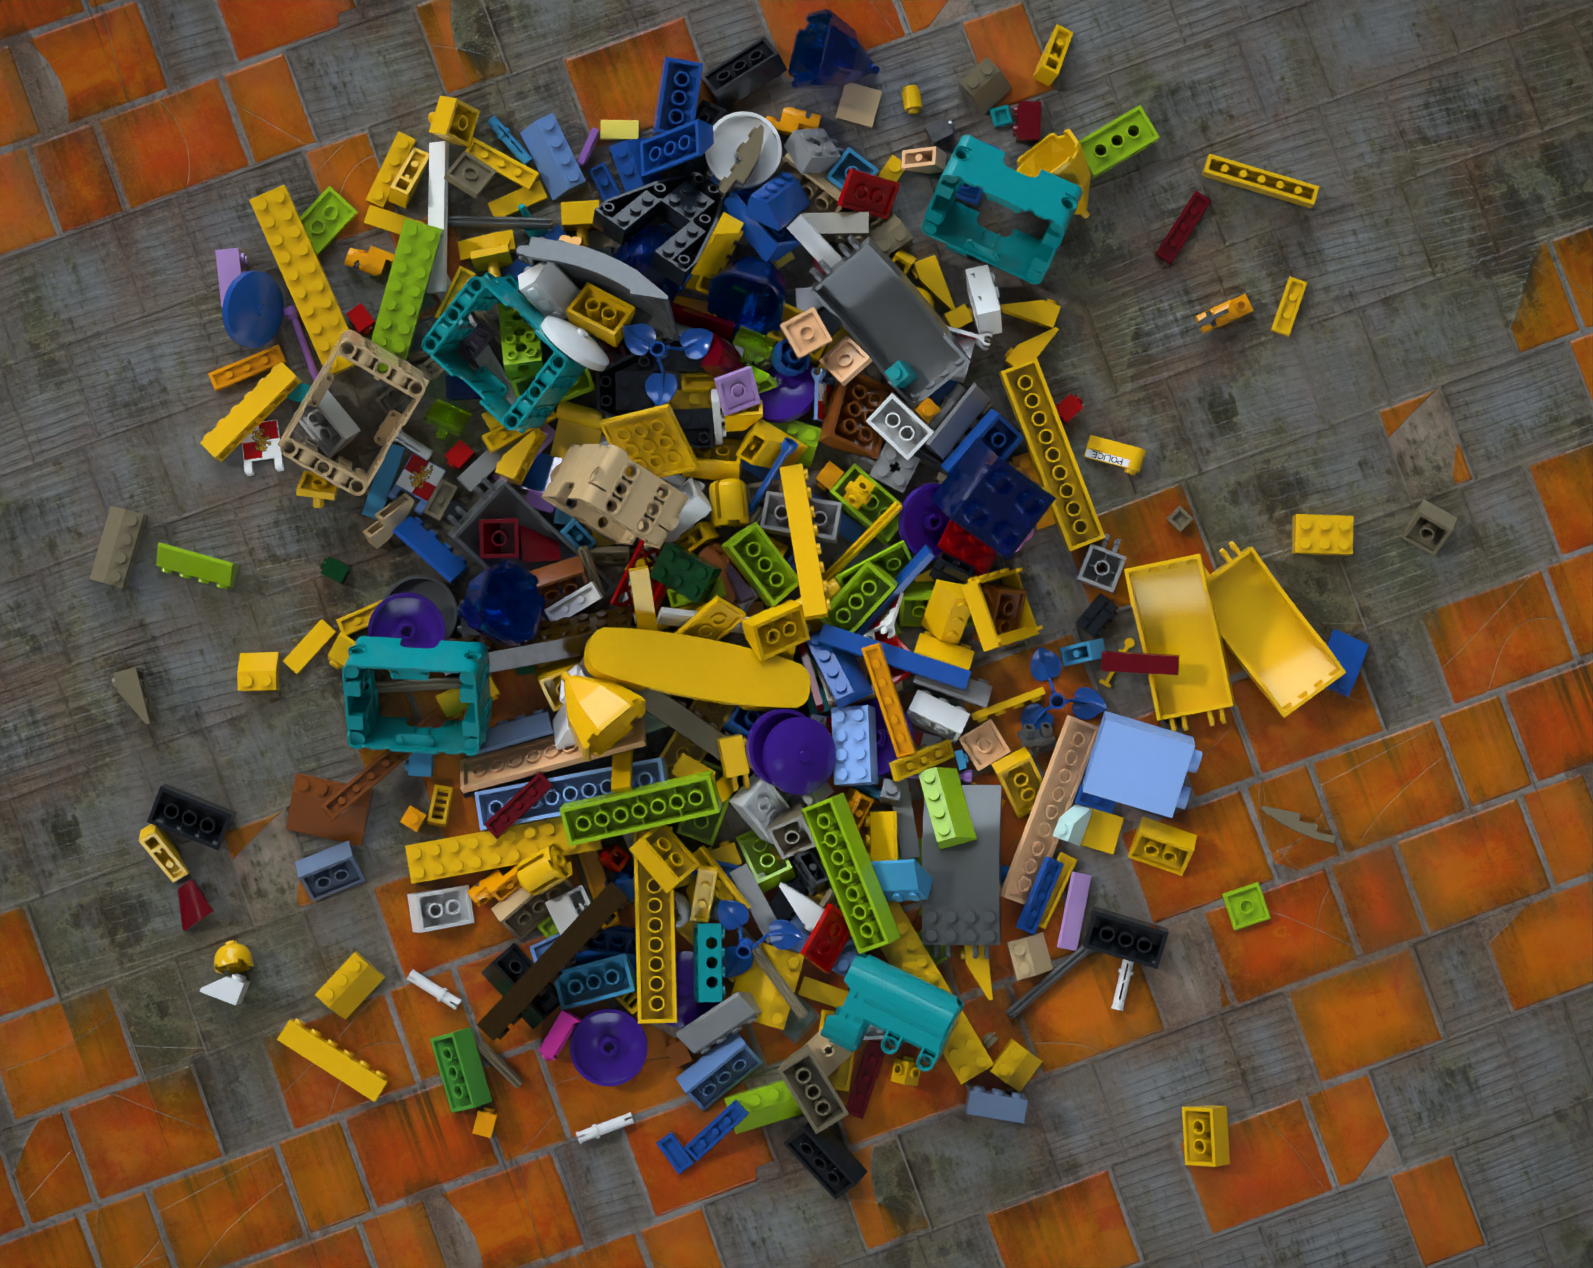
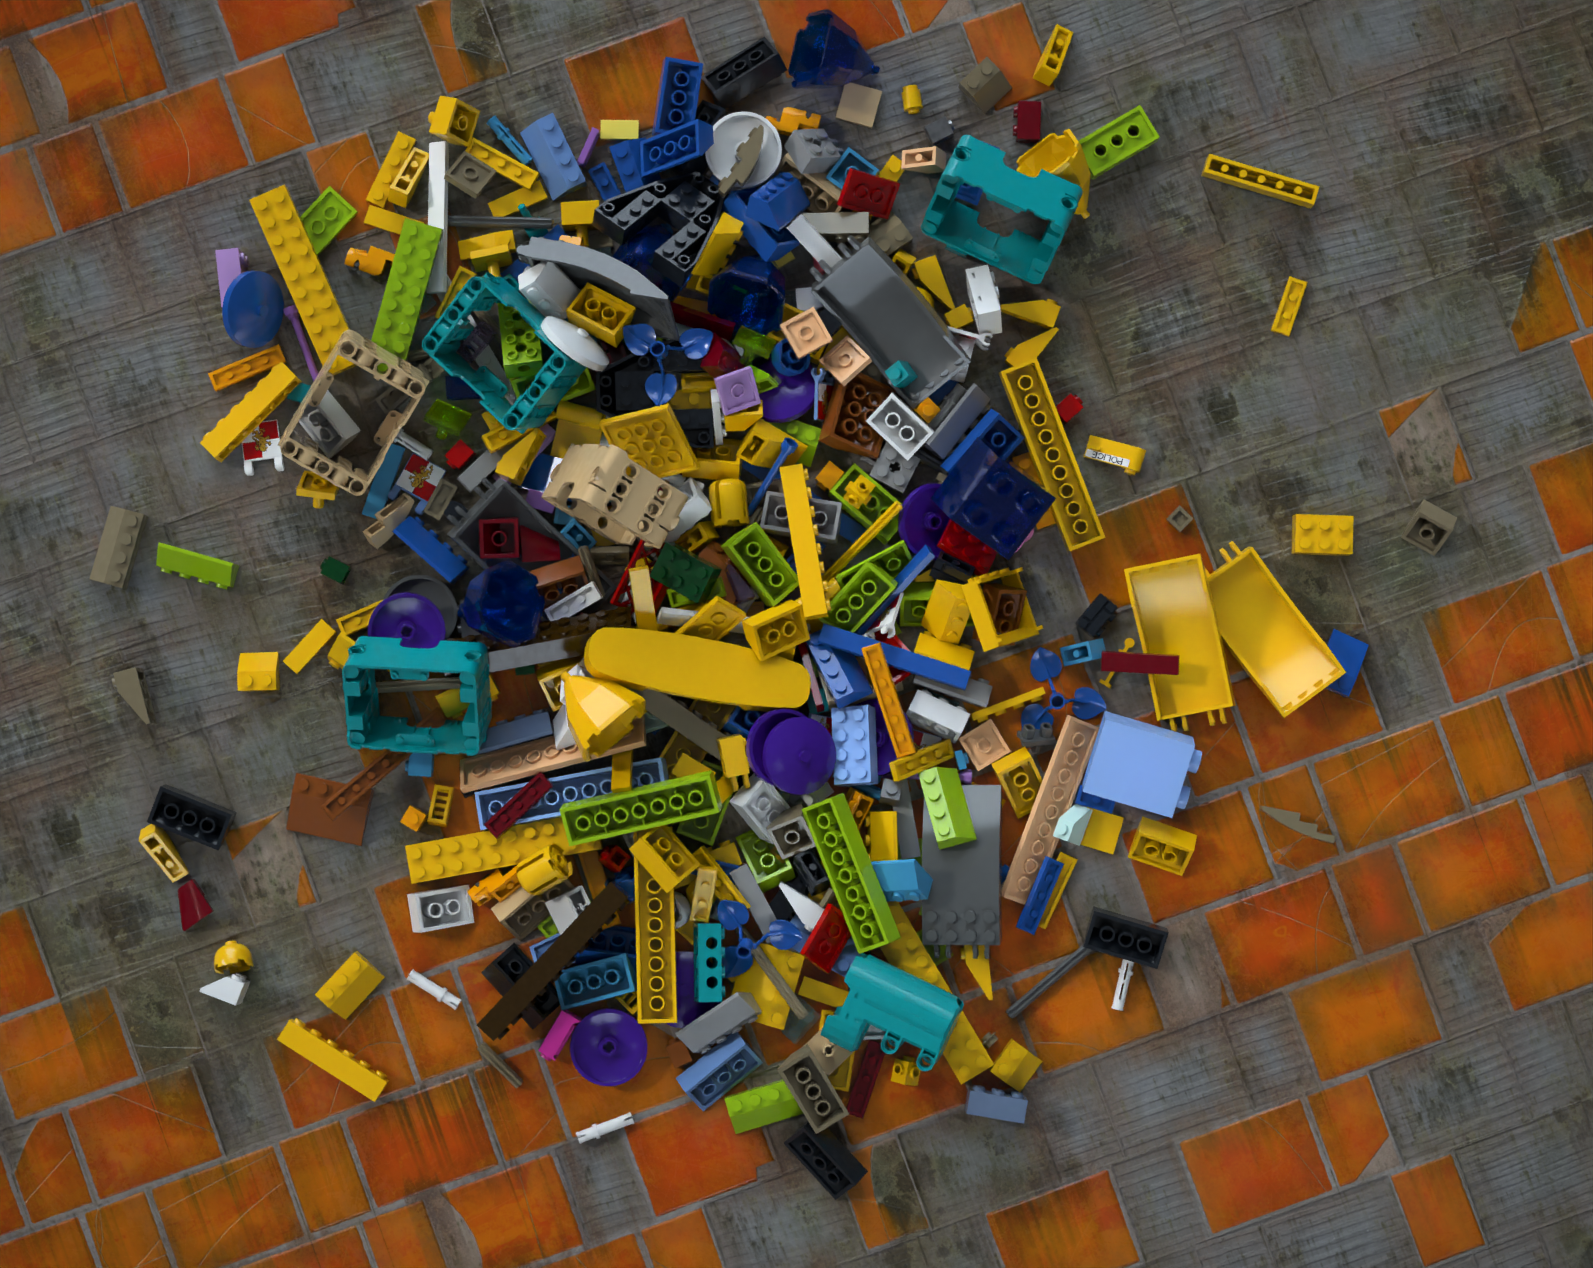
(330, 871): sand blue slope -> none
(361, 319): red brick -> none
(461, 1070): bright green slope -> none
(485, 1122): light orange brick -> none
(675, 1152): blue tile -> none
(716, 1130): blue tile -> none
(762, 363): dark tan plate -> none
(1001, 116): teal tile -> none
(1029, 956): tan slope -> none
(1074, 911): lavender tile -> none
(1095, 557): light grey hinge -> none
(1182, 227): dark red tile -> none
(1206, 1135): yellow slope -> none
(1224, 313): light orange plate -> none
(1246, 906): lime tile -> none

